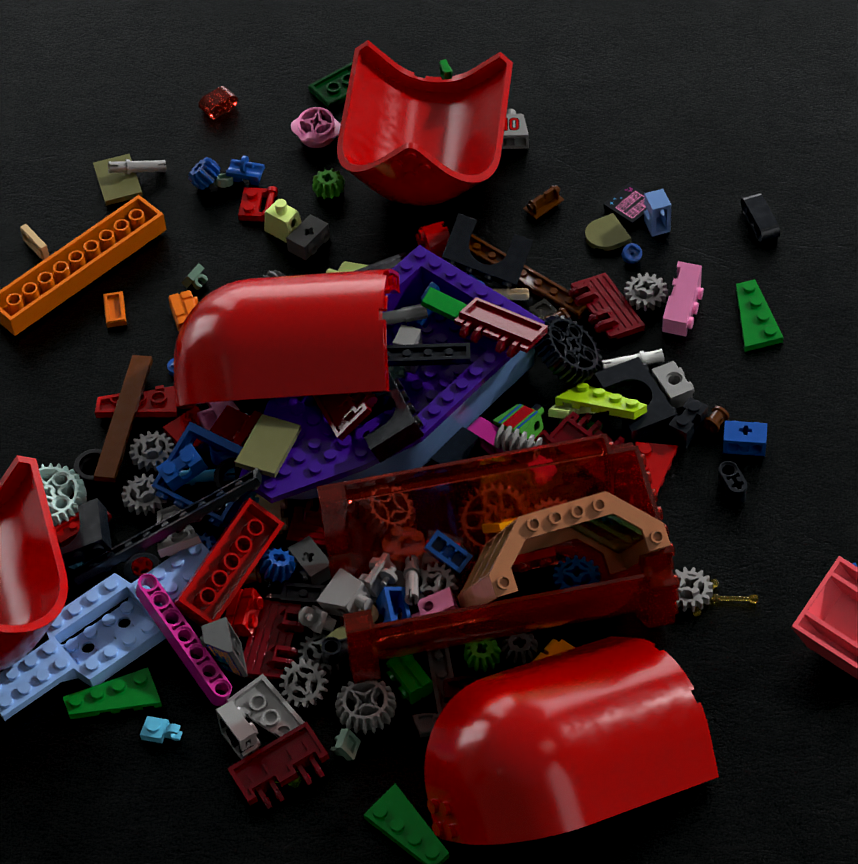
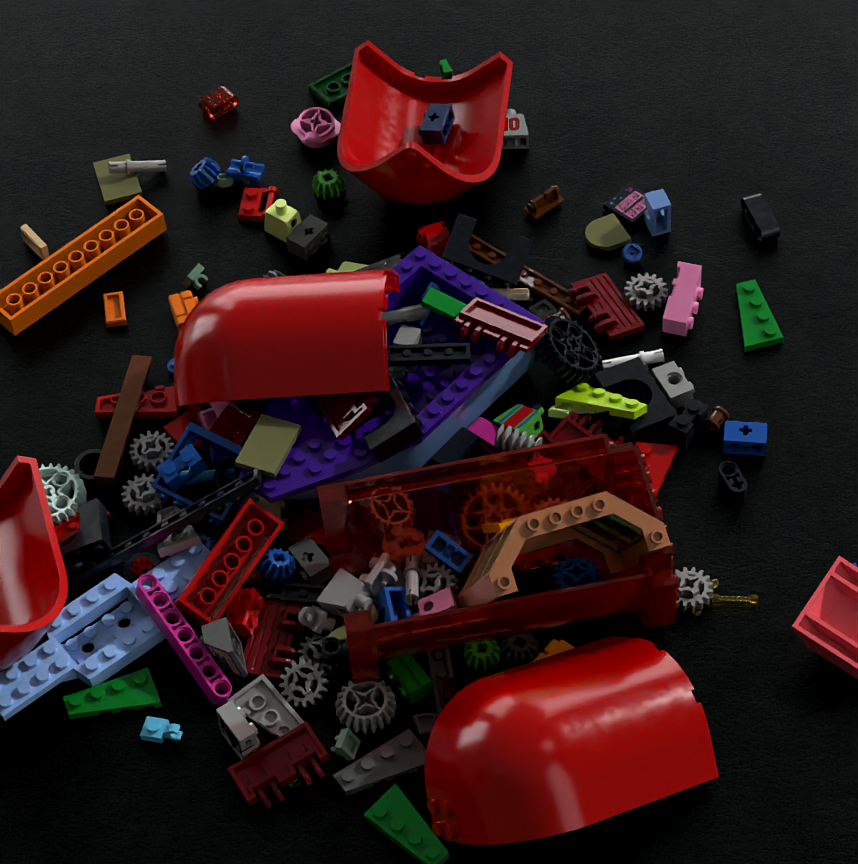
(391, 759): none -> dark grey wing
(437, 124): none -> dark blue brick

